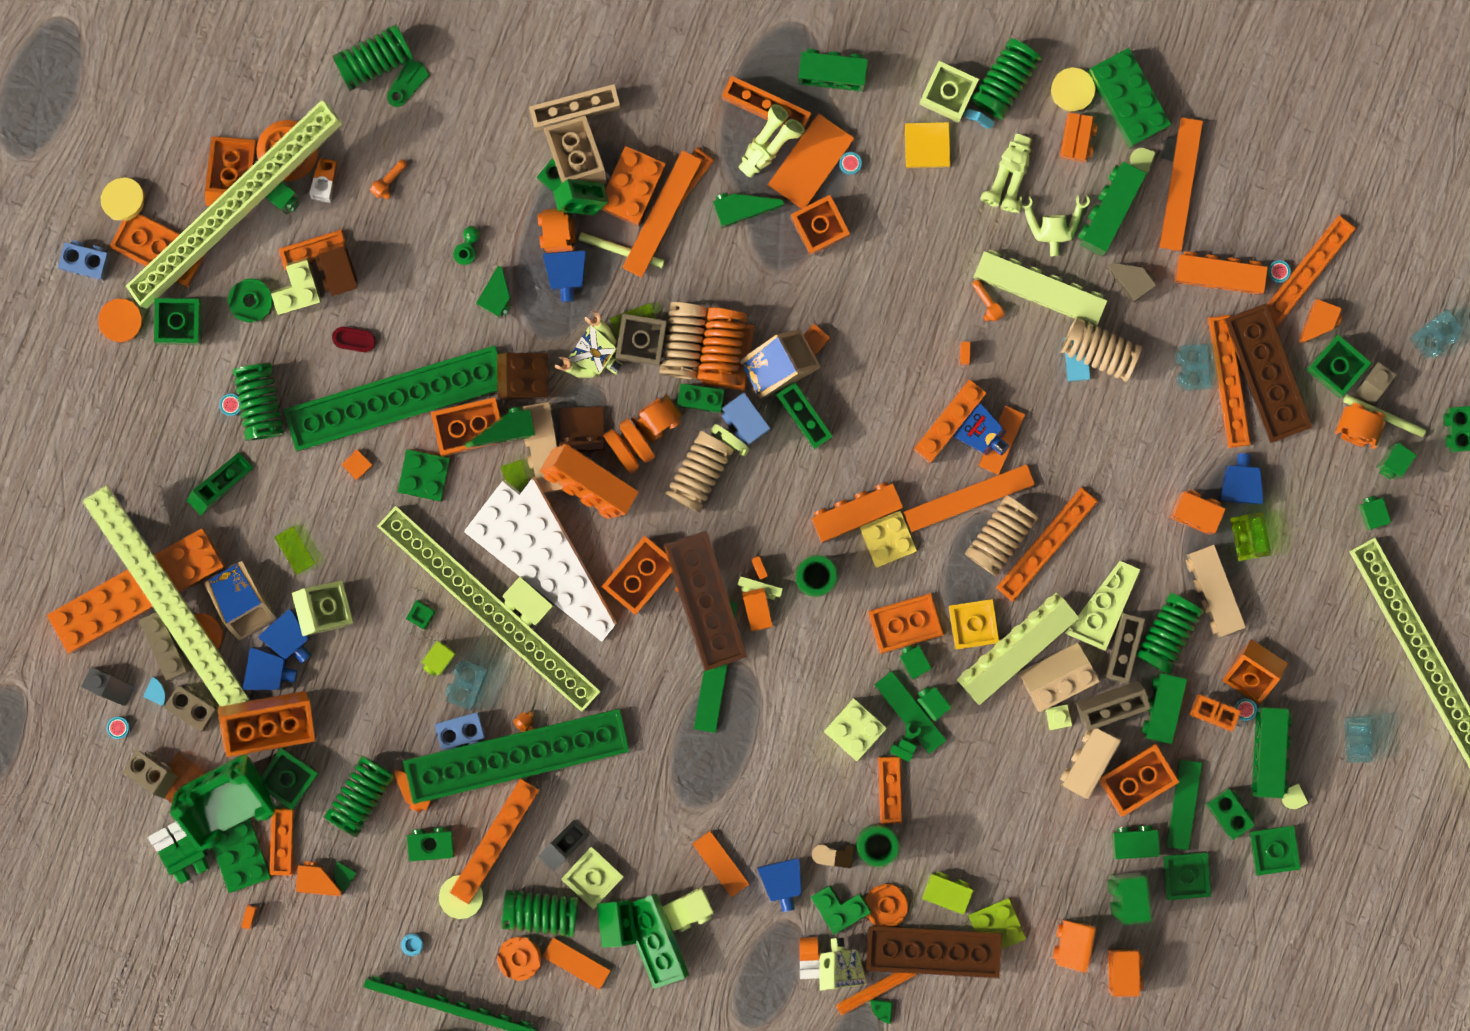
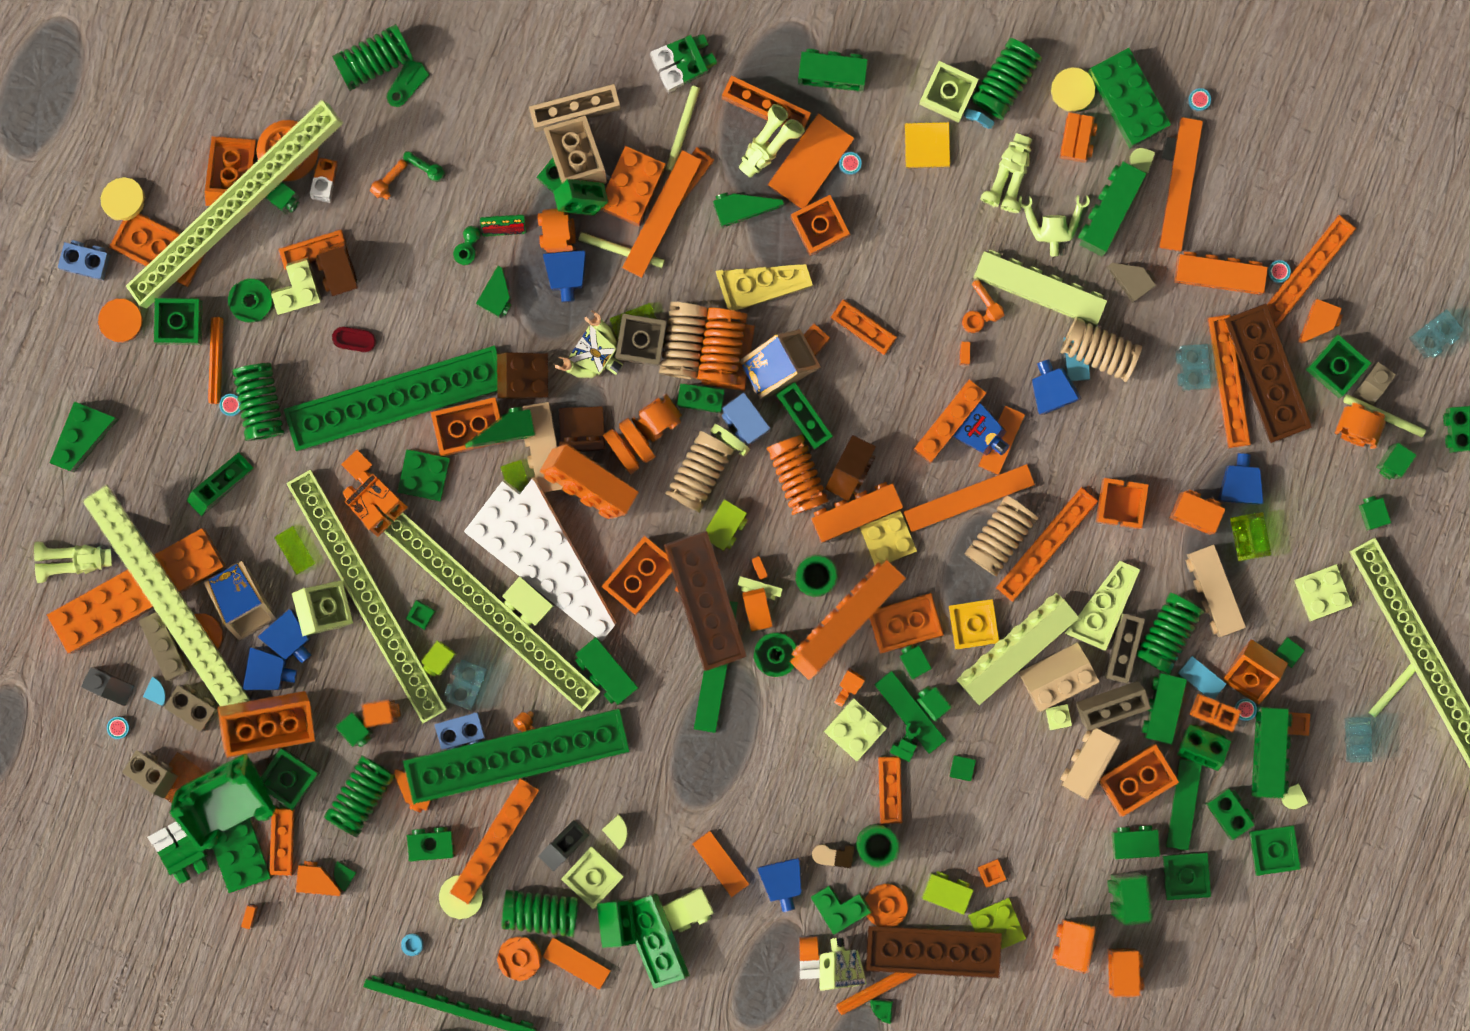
(80, 435): none -> green wedge
(84, 557): none -> yellowish green piece
(215, 362): none -> orange axle
(354, 730): none -> green brick
(367, 499): none -> orange hips
(367, 596): none -> yellowish green piece
(381, 712): none -> orange brick
(434, 172): none -> green piece
(503, 225): none -> slope
(605, 671): none -> green brick
(617, 831): none -> yellowish green brick
(683, 127): none -> yellowish green bar
(688, 60): none -> green hips
(725, 524): none -> lime brick
(757, 285): none -> light yellow wing
(764, 648): none -> green brick
(792, 474): none -> orange piece
(850, 683): none -> orange piece
(851, 468): none -> reddish brown brick
(851, 615): none -> orange brick
(863, 327): none -> orange tile
(962, 768): none -> green tile
(973, 322): none -> orange tile
(991, 873): none -> orange tile
(1053, 388): none -> blue torso
(1122, 503): none -> orange piece
(1199, 99): none -> tile
(1202, 678): none -> medium azure tile
(1202, 753): none -> green brick
(1289, 652): none -> green tile
(1300, 724): none -> orange tile
(1323, 592): none -> yellowish green plate
(1391, 692): none -> yellowish green bar

